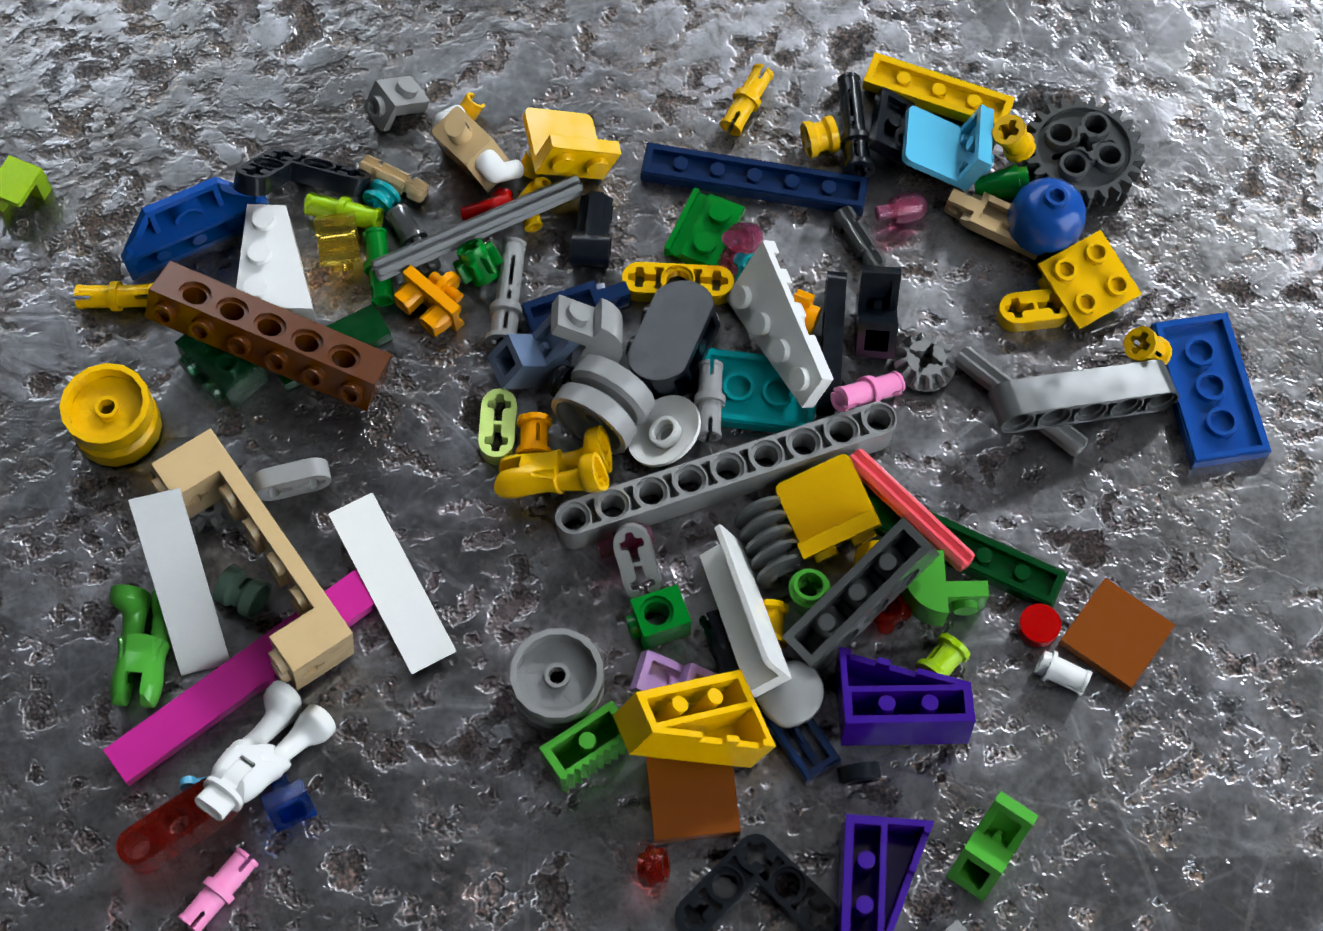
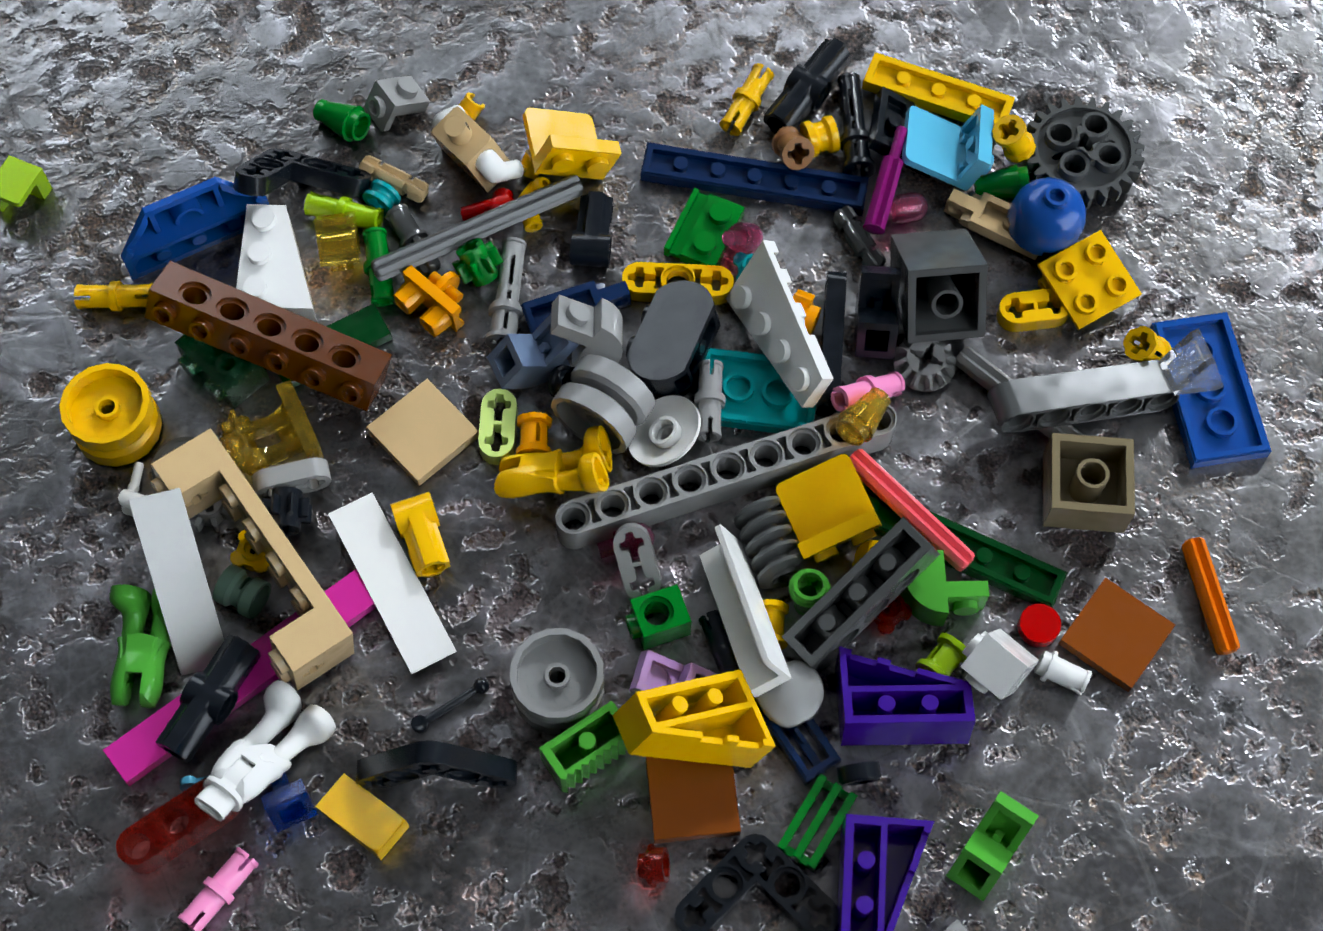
(132, 489): none -> white hand
(208, 698): none -> black piece
(243, 557): none -> yellow plate
(289, 509): none -> black gear
(290, 423): none -> clear yellow tile
(346, 120): none -> green cone
(363, 816): none -> yellow slope
(419, 527): none -> yellow piece
(421, 724): none -> black hinge
(423, 432): none -> tan tile
(437, 759): none -> black beam
(800, 154): none -> medium nougat bush
(808, 85): none -> black piece
(835, 791): none -> green tile
(862, 418): none -> clear yellow cone
(885, 186): none -> magenta axle
(940, 285): none -> dark grey slope
(997, 663): none -> white brick
(1088, 482): none -> dark tan brick
(1191, 366): none -> clear slope
(1210, 596): none -> orange axle

